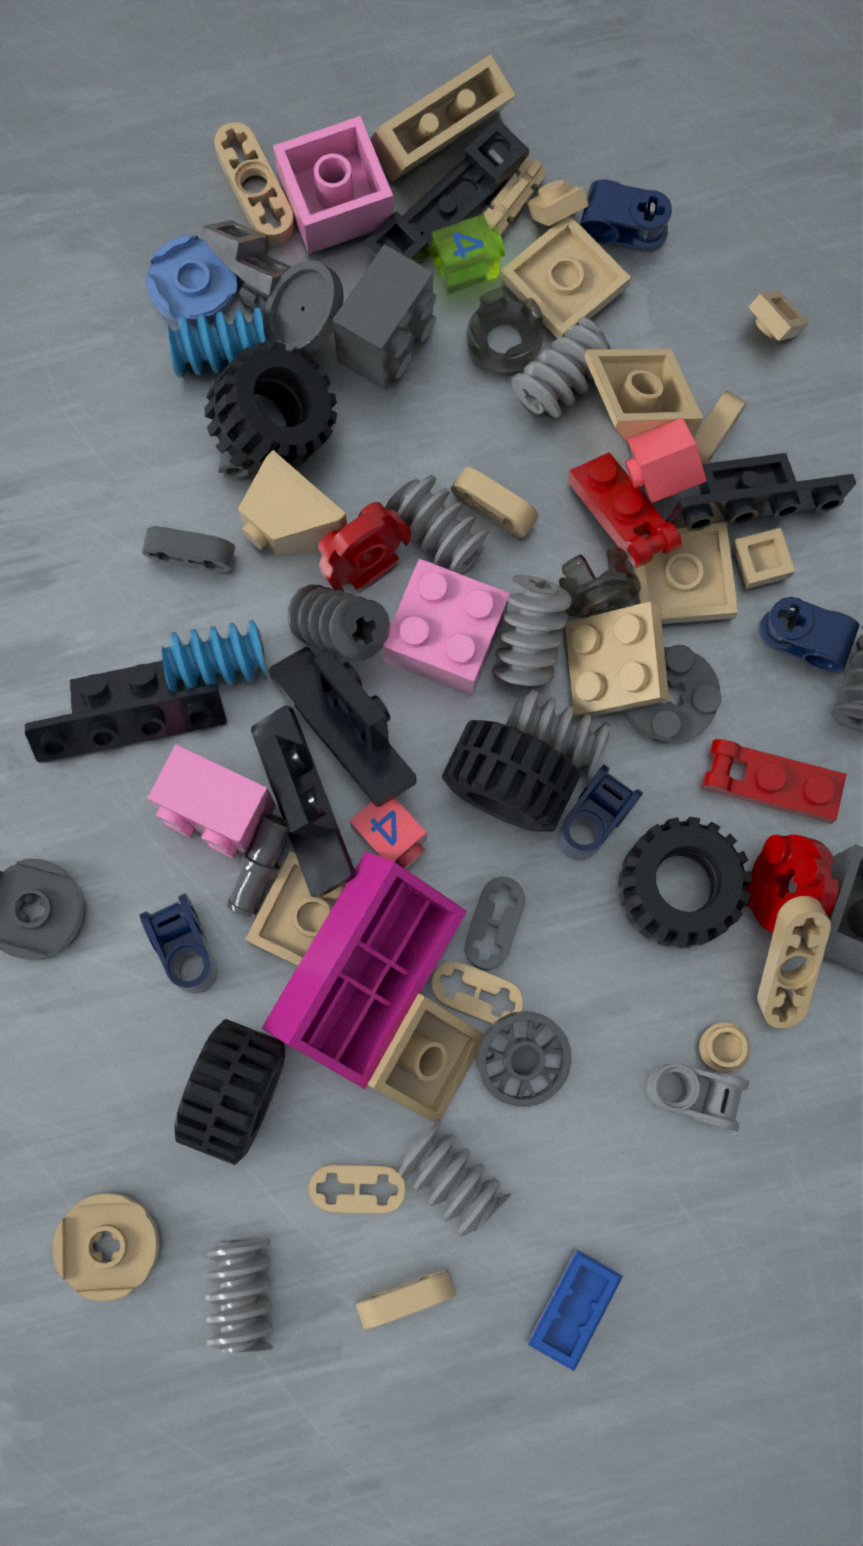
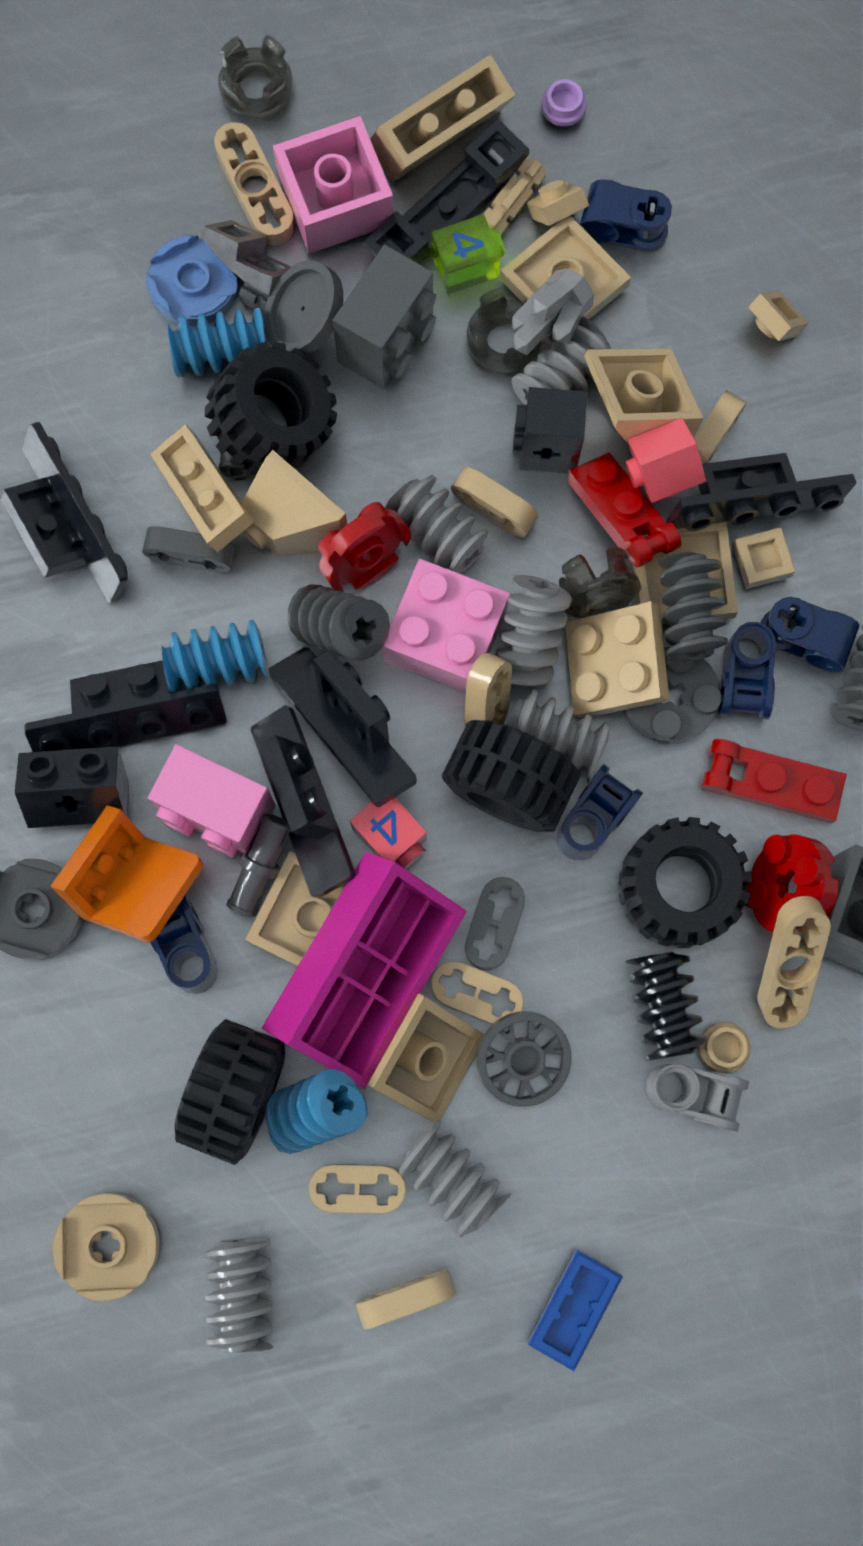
(58, 521): none -> black bracket
(70, 785): none -> black brick
(126, 878): none -> orange bracket
(201, 488): none -> tan plate
(245, 62): none -> clear smoke piece
(314, 1111): none -> dark azure piece
(488, 689): none -> tan beam
(550, 429): none -> black brick
(552, 311): none -> light grey rock
(564, 103): none -> lavender plate
(666, 1005): none -> black piece
(691, 606): none -> dark grey piece
(745, 681): none -> dark blue piece

